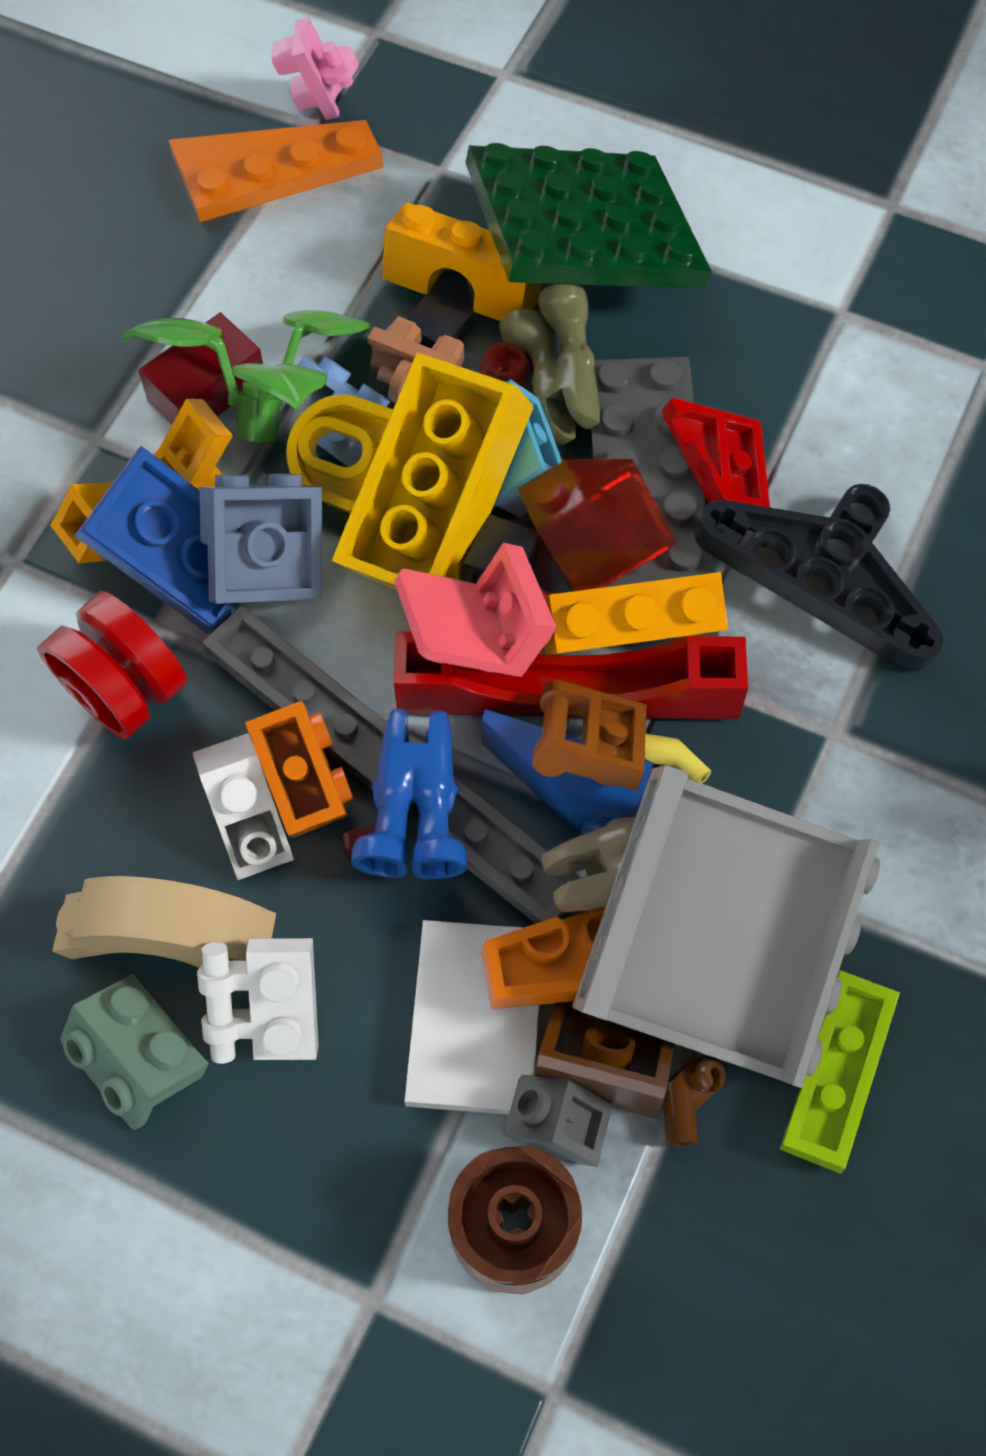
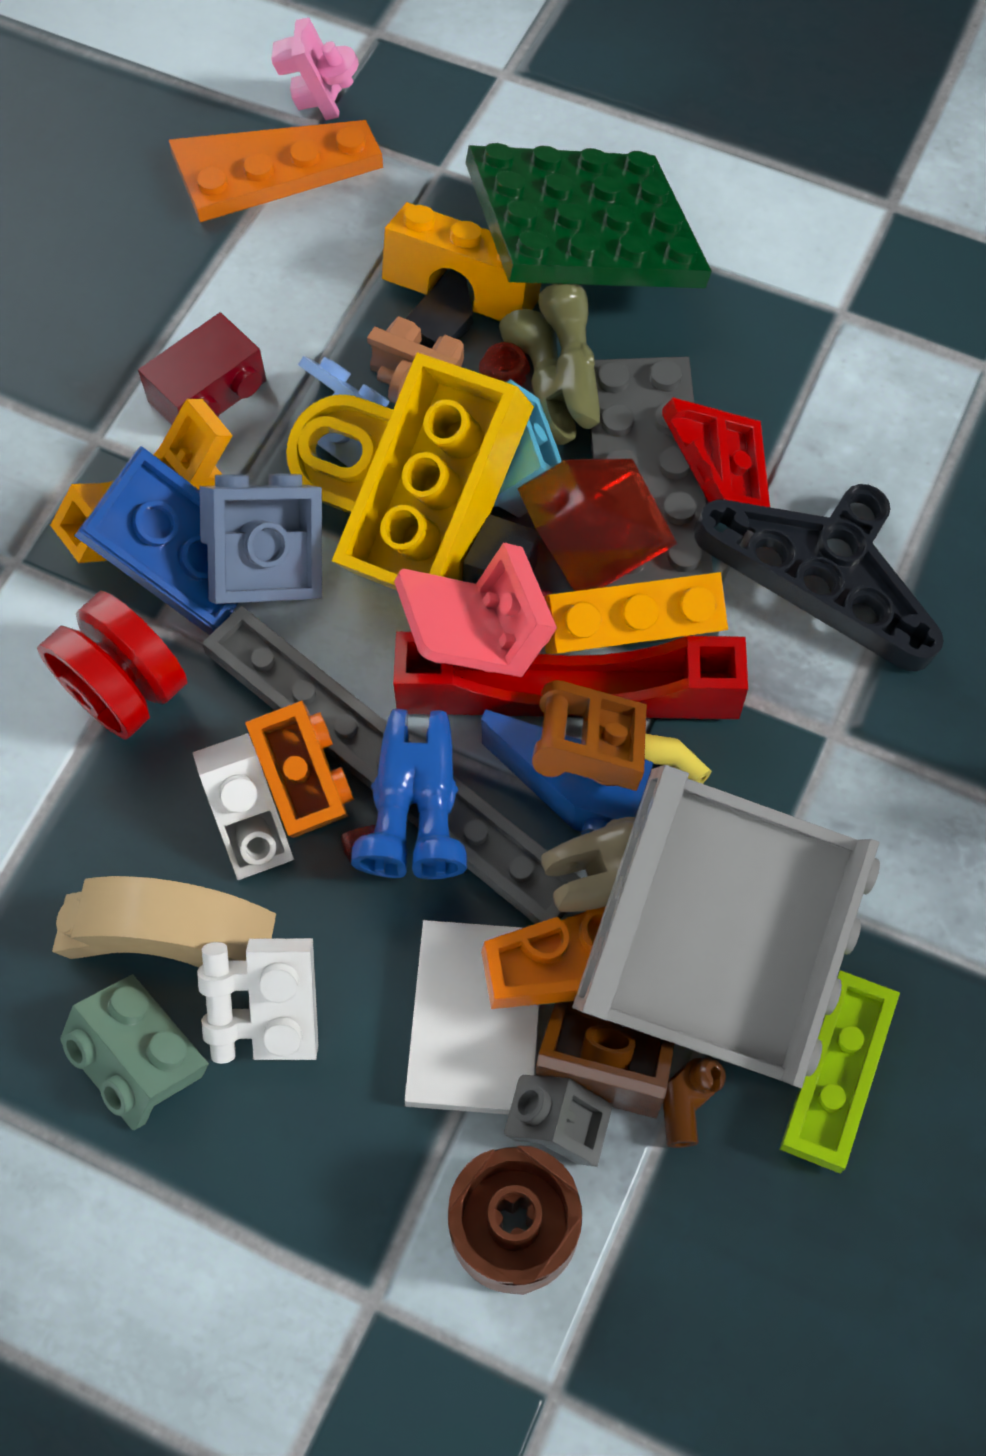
(265, 385): bright green plant -> none

